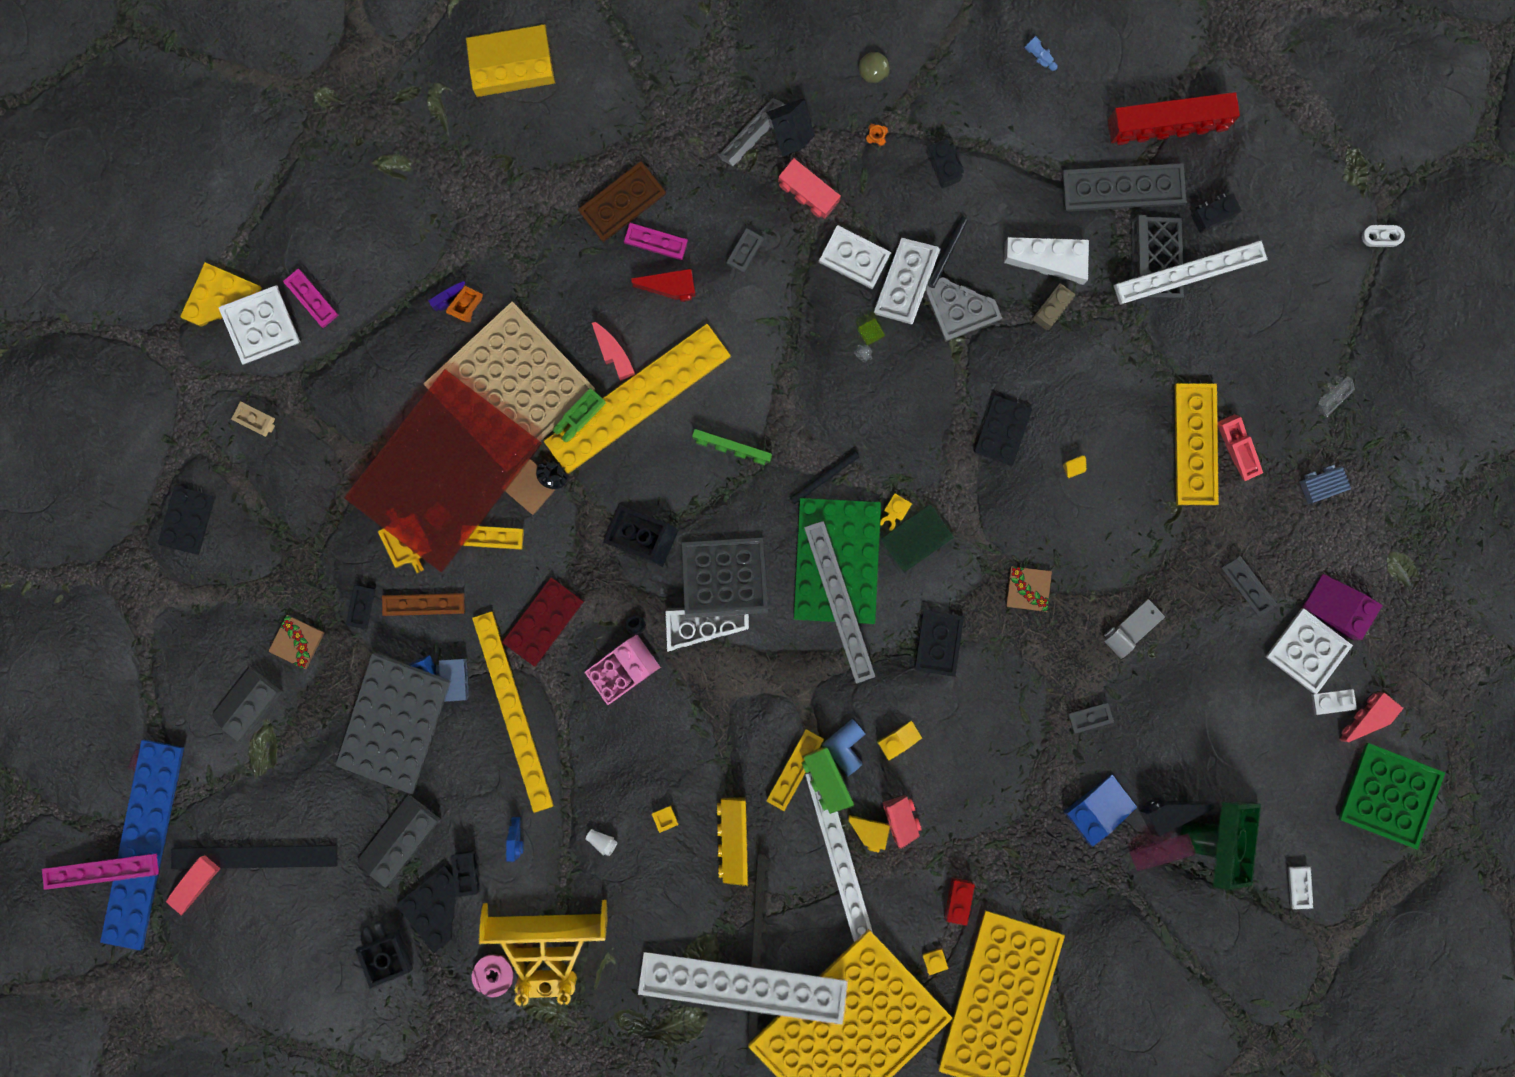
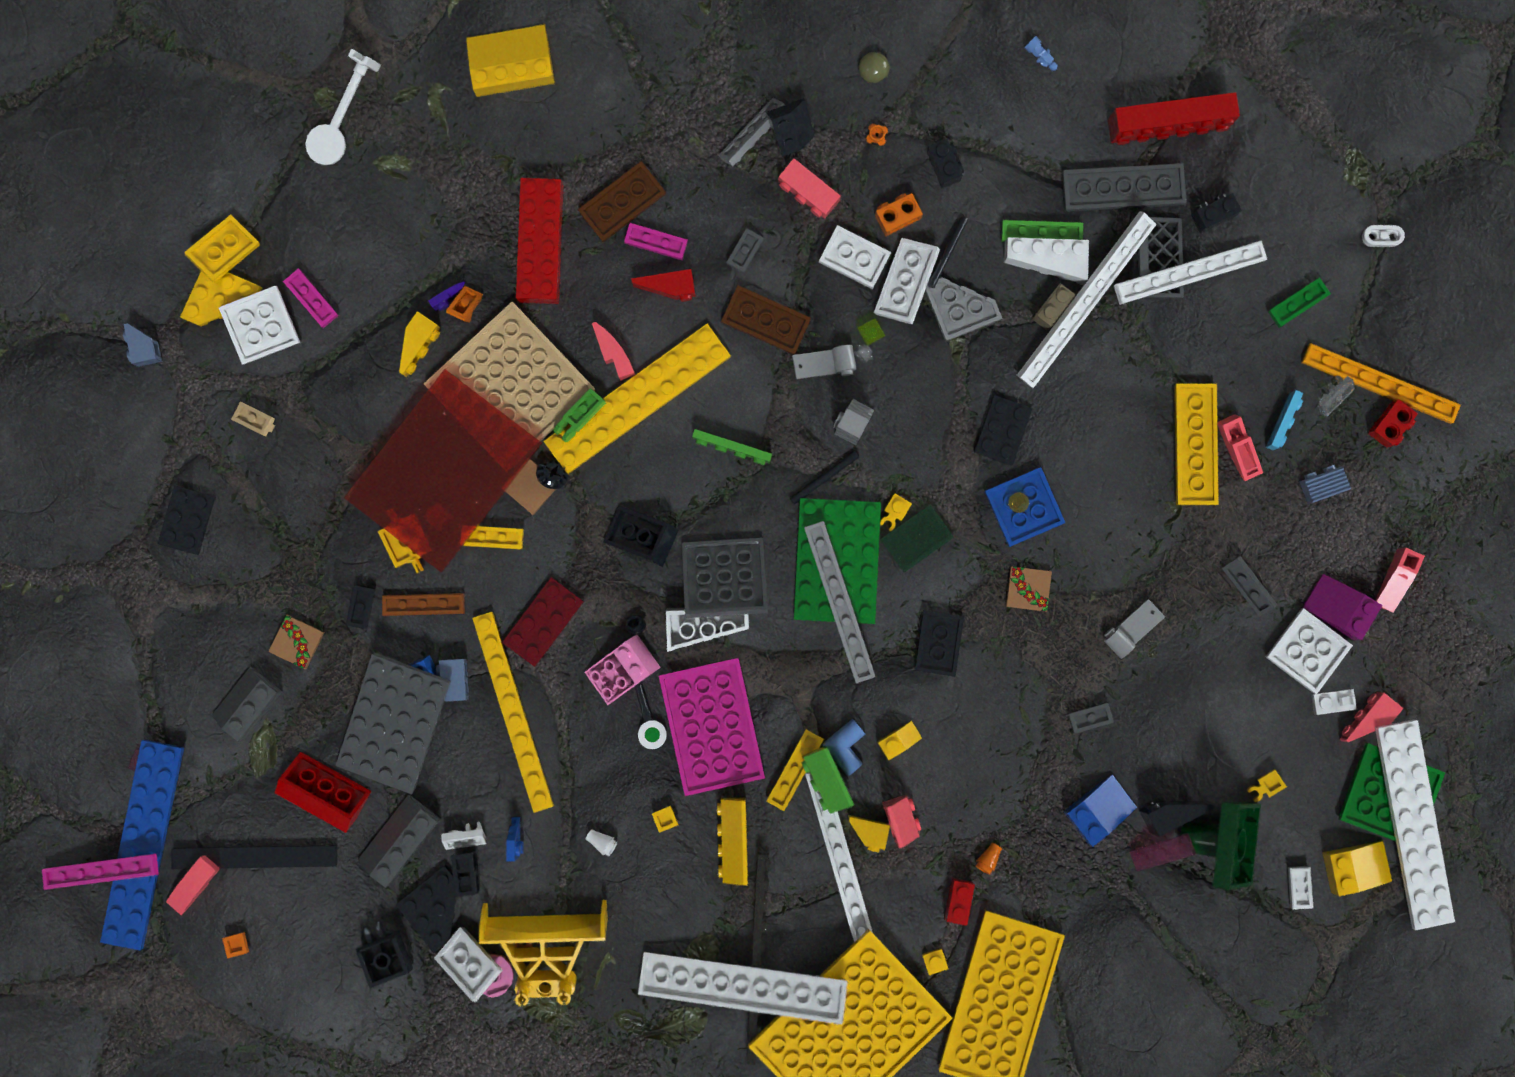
(142, 348): none -> sand blue slope
(222, 248): none -> yellow plate
(235, 945): none -> orange plate
(322, 792): none -> red slope
(325, 142): none -> white piece
(417, 338): none -> yellow slope
(459, 839): none -> white plate
(468, 964): none -> white plate
(539, 240): none -> red brick
(651, 733): none -> piece
(711, 727): none -> dark pink plate
(766, 320): none -> reddish brown plate
(823, 363): none -> light grey door
(853, 422): none -> light grey wedge
(901, 218): none -> orange brick
(988, 860): none -> orange cone
(1018, 502): none -> clear yellow plate
(1037, 518): none -> blue plate
(1041, 229): none -> bright green plate
(1075, 466): yellow slope -> none
(1086, 299): none -> white plate
(1269, 783): none -> yellow plate
(1285, 420): none -> medium azure plate
(1299, 302): none -> green plate
(1357, 868): none -> yellow slope
(1381, 383): none -> light orange tile
(1389, 420): none -> red brick
(1399, 578): none -> coral slope
(1414, 824): none -> white plate

